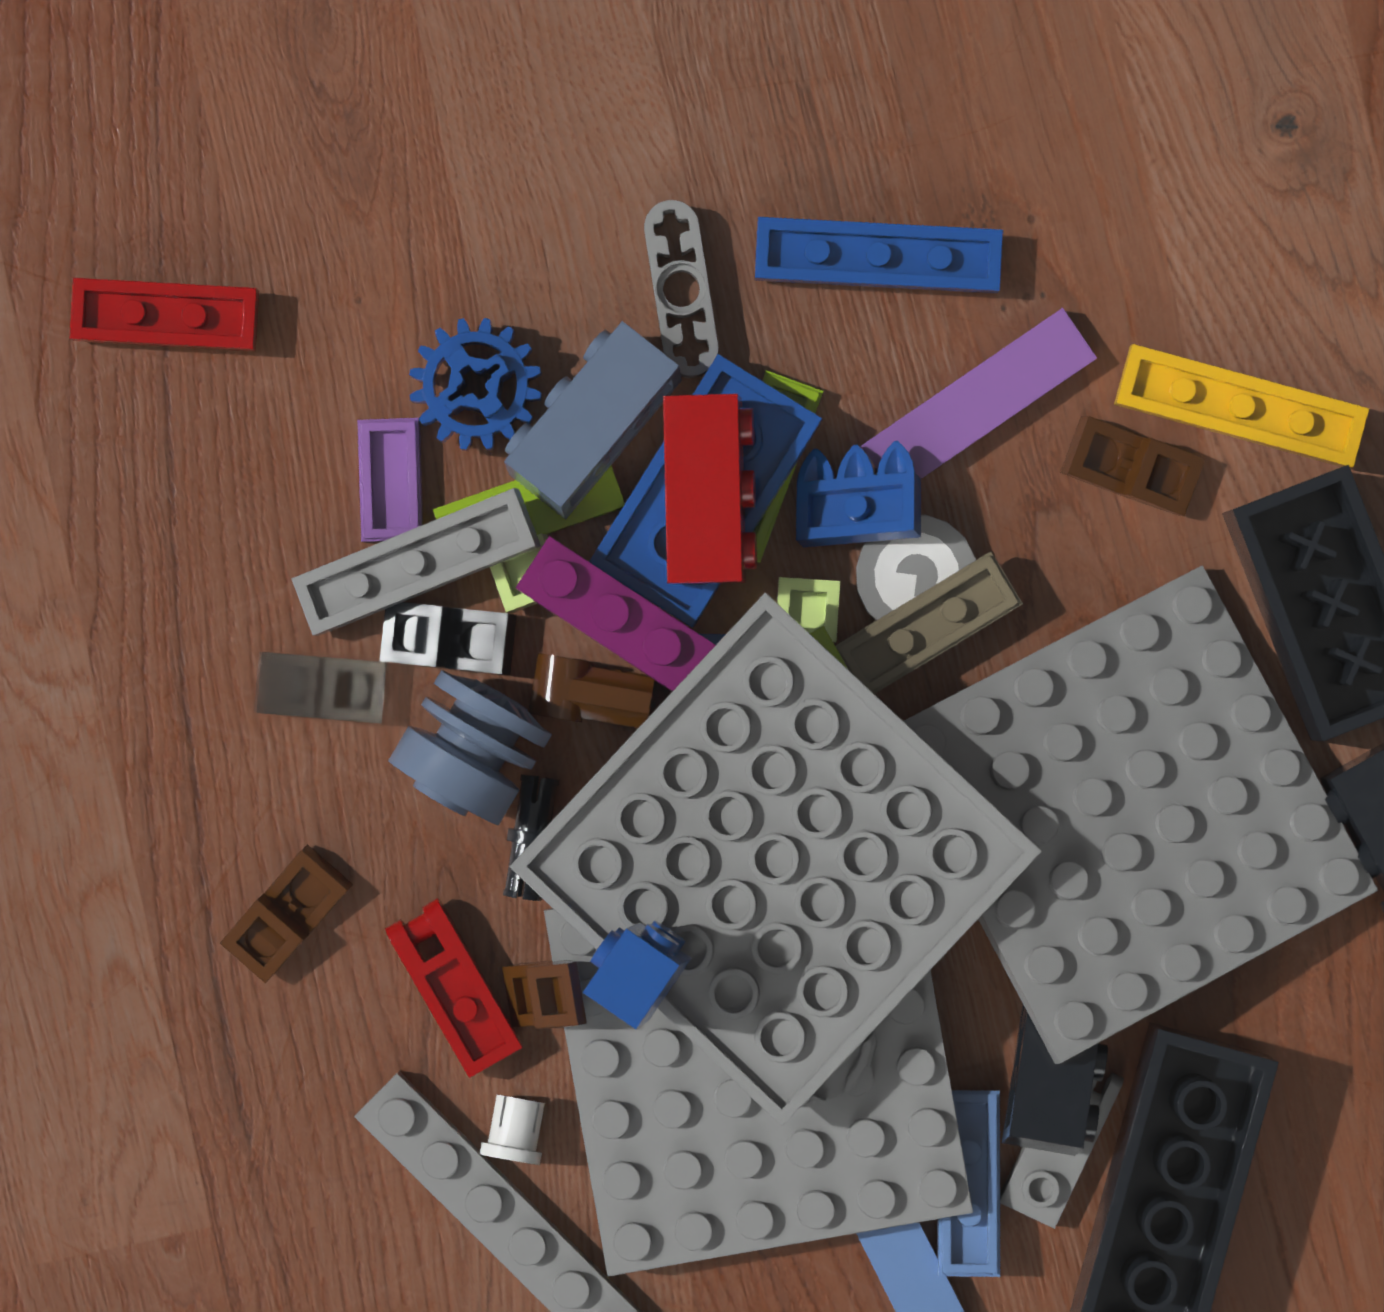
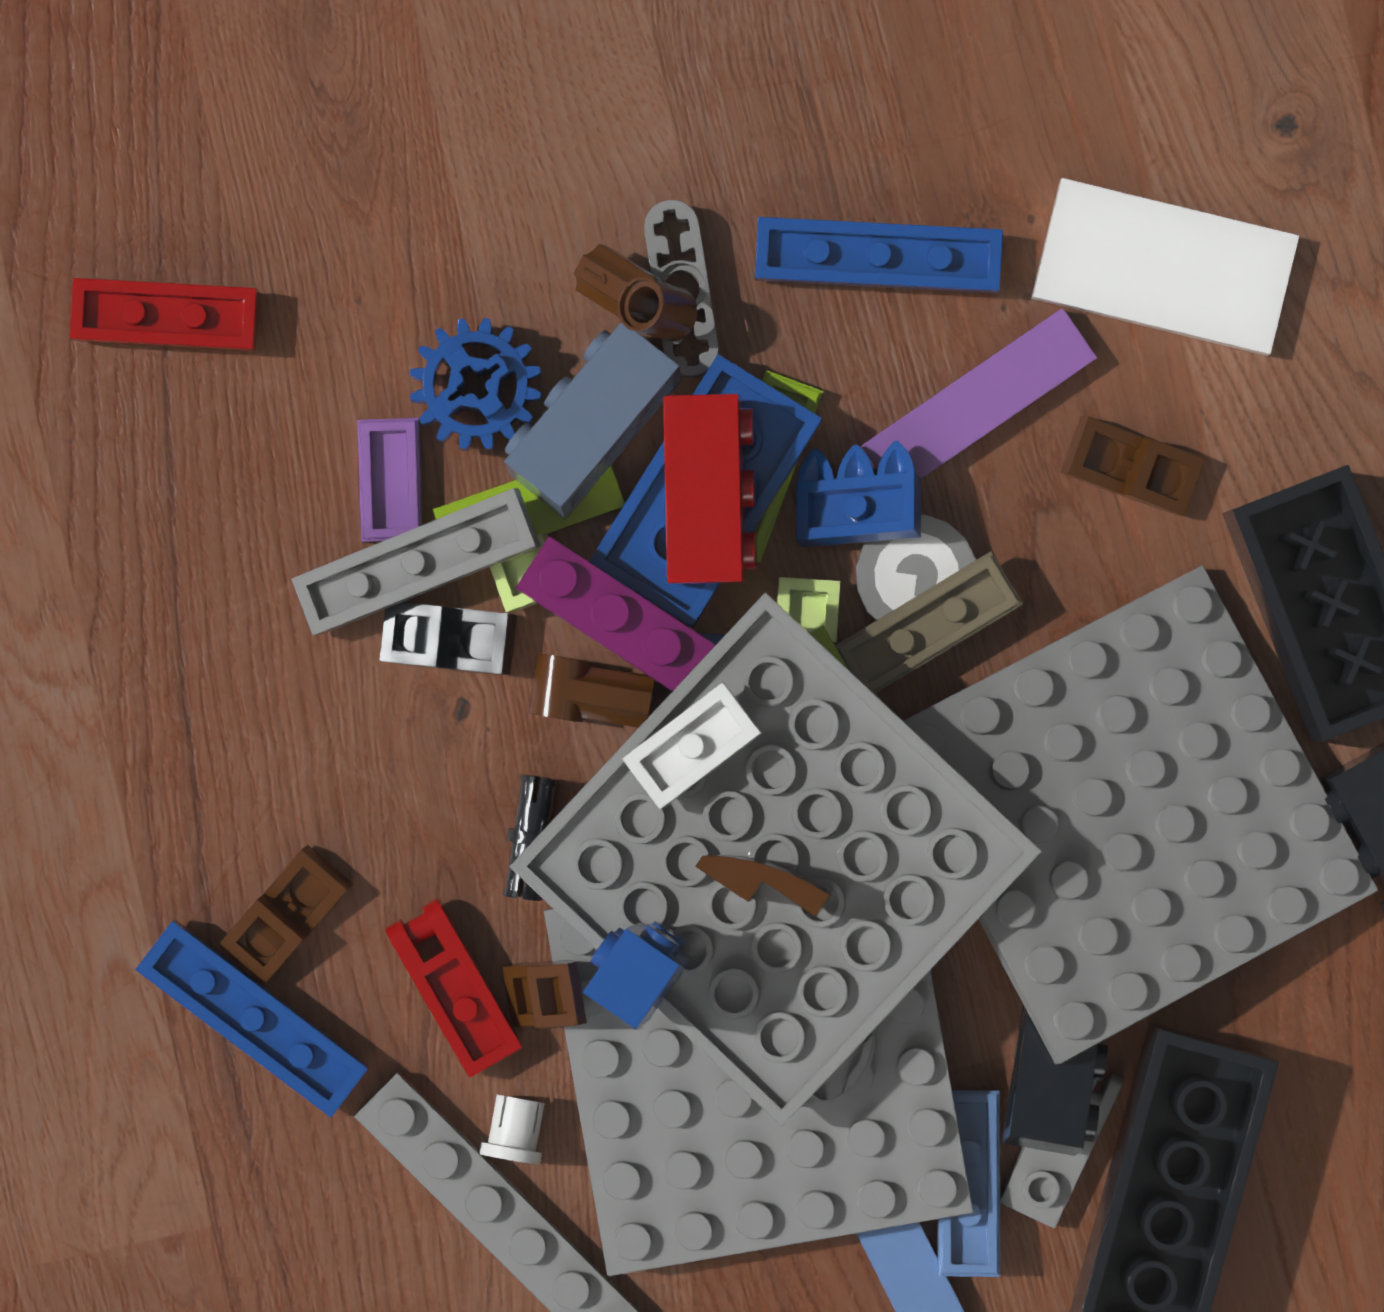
(252, 1018): none -> blue plate
(320, 687): clear smoke slope -> none
(465, 755): sand blue wheel -> none
(635, 295): none -> reddish brown piece
(692, 746): none -> white plate
(747, 876): none -> reddish brown slope
(1165, 267): none -> white tile
(1241, 406): yellow plate -> none

